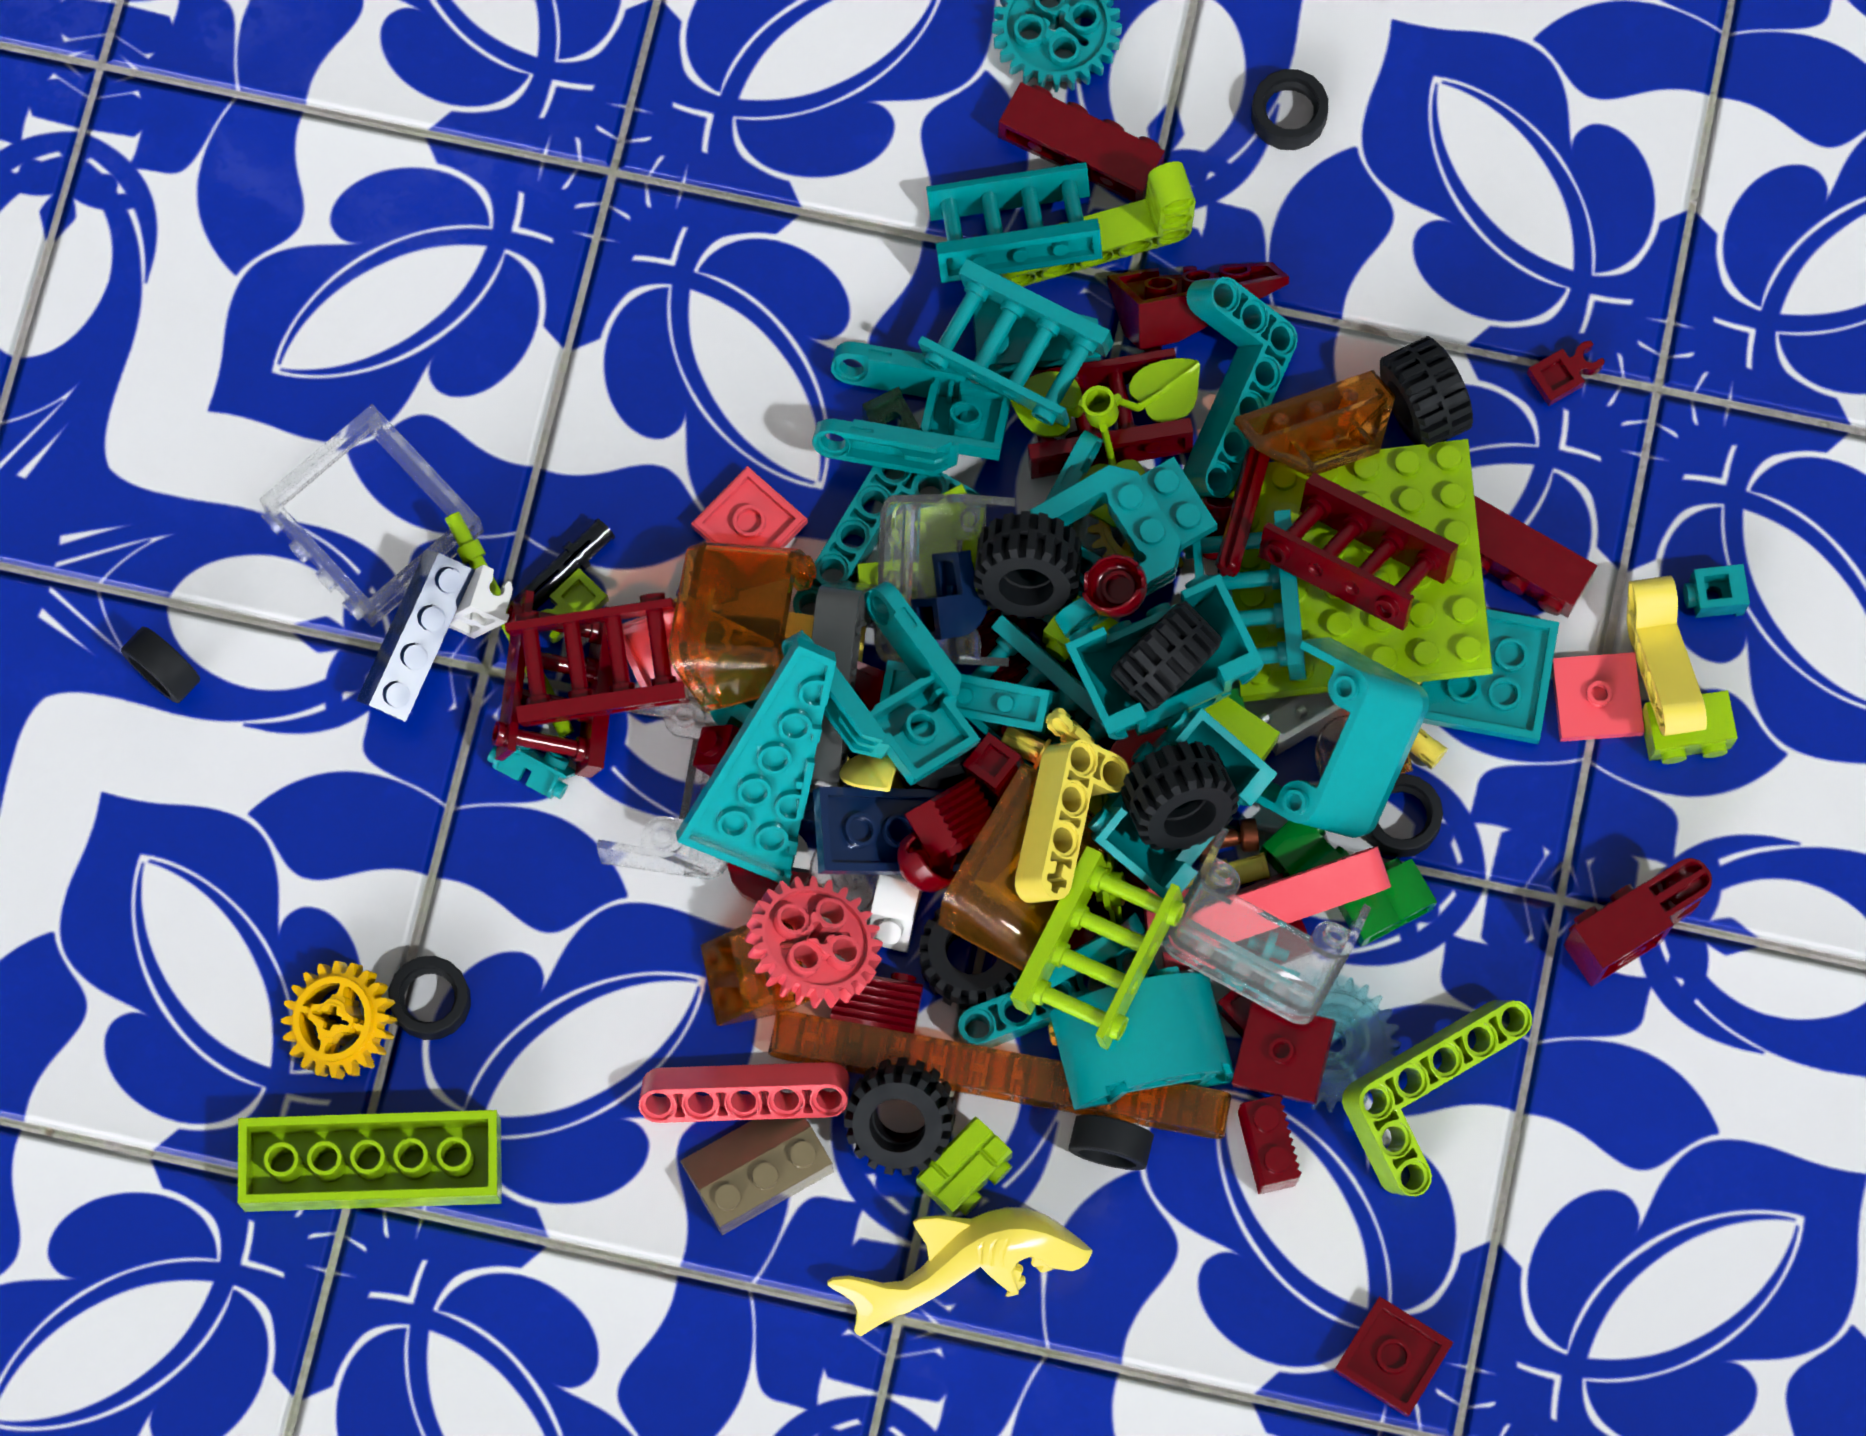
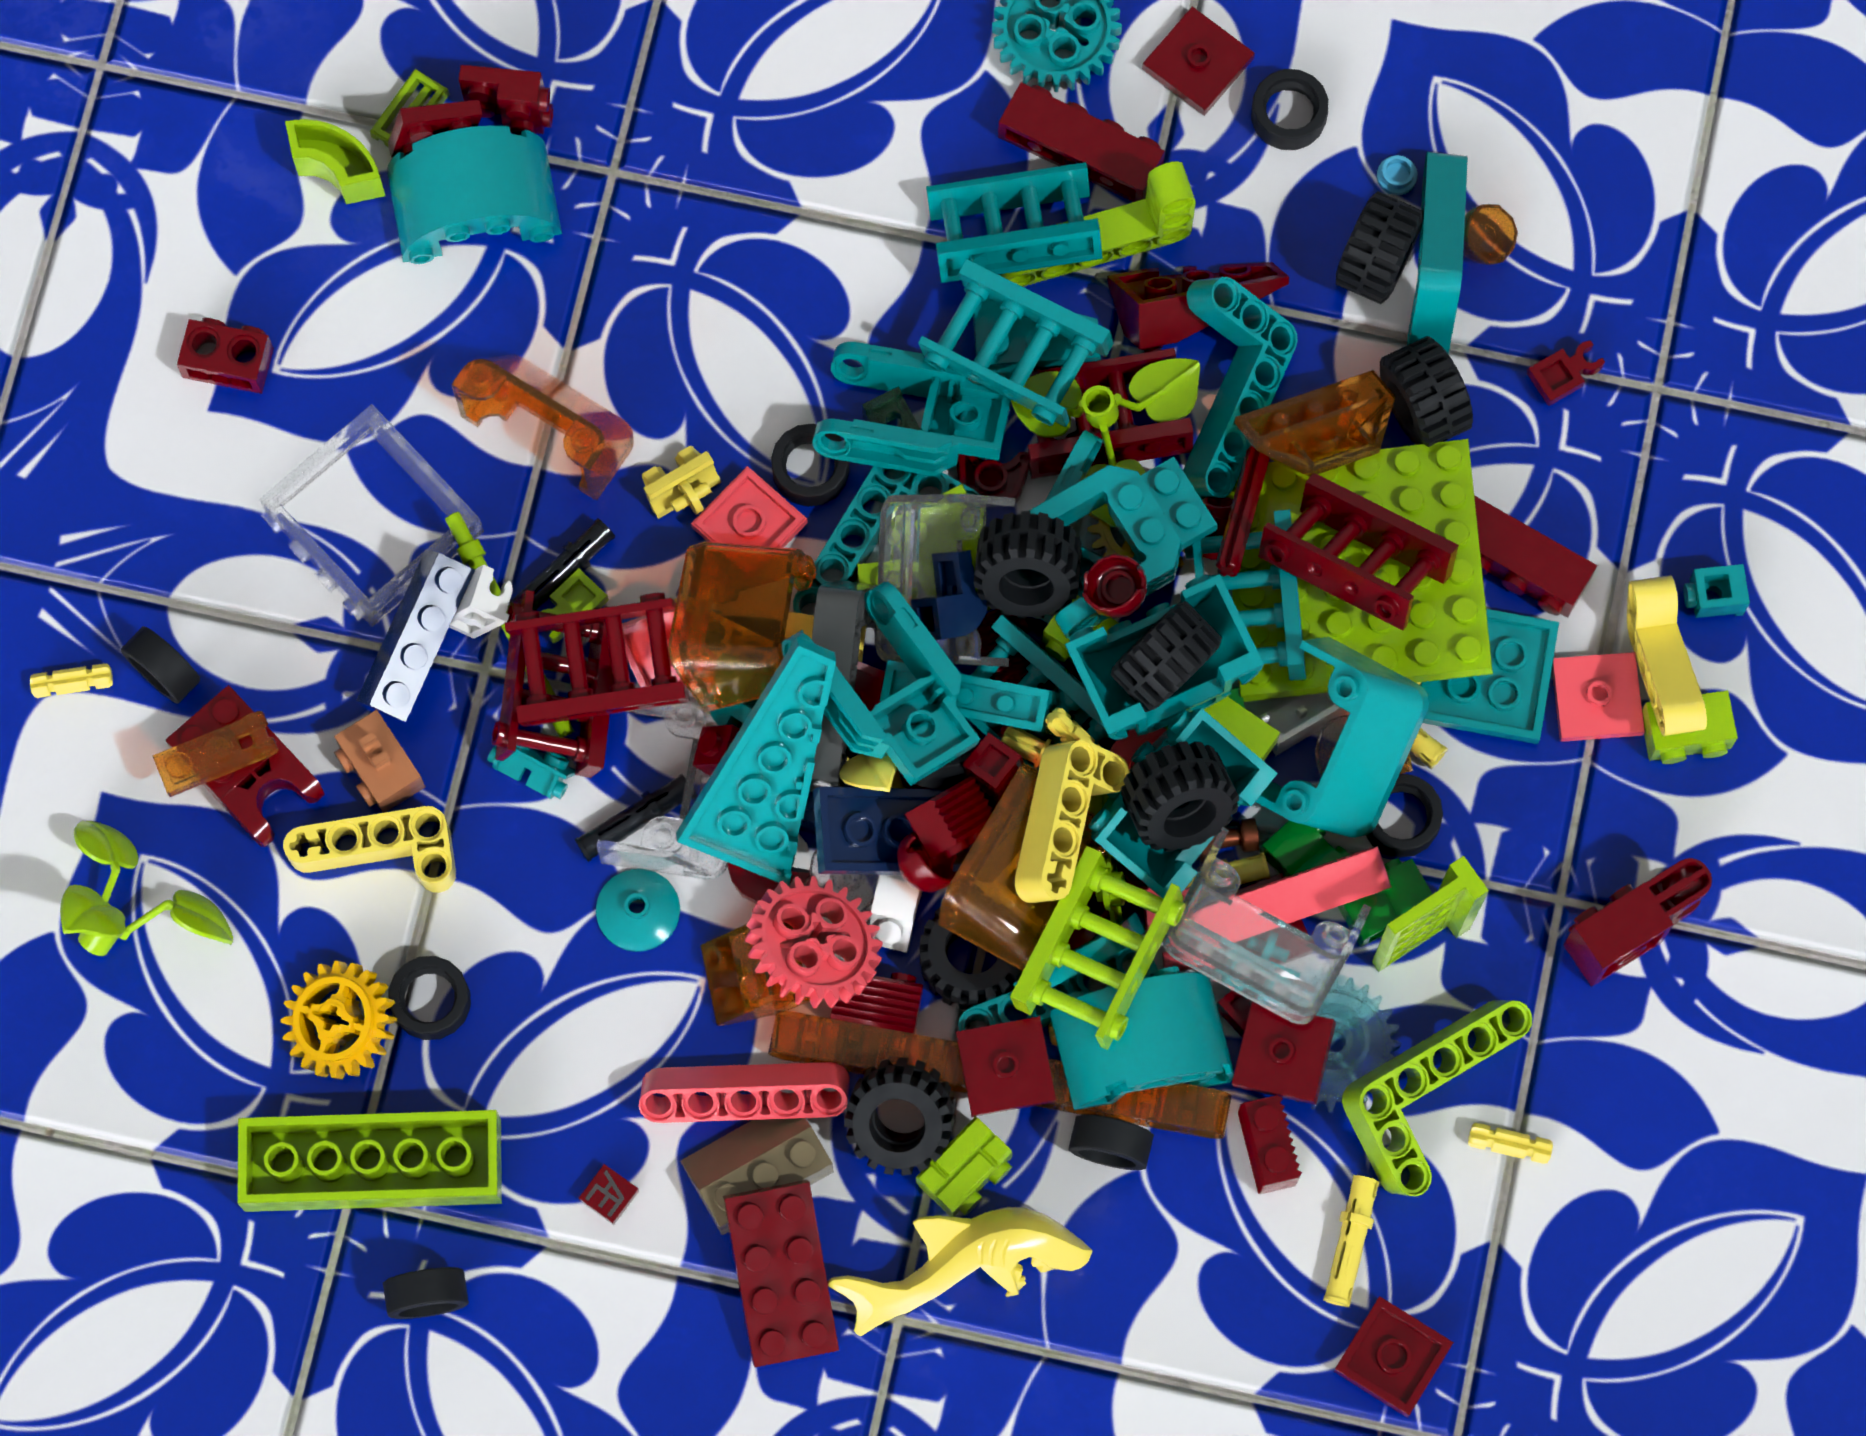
(71, 680): none -> light yellow axle
(102, 924): none -> lime plant
(214, 754): none -> clear orange plate
(221, 364): none -> dark red brick
(247, 788): none -> dark red brick
(334, 156): none -> lime brick
(369, 850): none -> light yellow beam
(378, 761): none -> nougat brick
(424, 121): none -> dark red plate
(425, 1293): none -> black tyre
(441, 94): none -> lime tile
(469, 186): none -> teal cylinder
(510, 93): none -> dark red plate
(593, 435): none -> clear orange windscreen
(609, 1194): none -> dark red tile
(634, 817): none -> black pin
(638, 930): none -> teal dish
(683, 485): none -> light yellow hips
(781, 1273): none -> dark red plate
(800, 494): none -> black tyre
(993, 477): none -> dark red piece
(1005, 1066): none -> dark red plate
(1198, 61): none -> dark red plate
(1354, 1228): none -> light yellow pin
(1379, 247): none -> black tyre
(1397, 175): none -> medium azure plate
(1440, 248): none -> teal beam
(1451, 906): none -> lime fence
(1489, 234): none -> clear orange hair
(1510, 1143): none -> light yellow axle

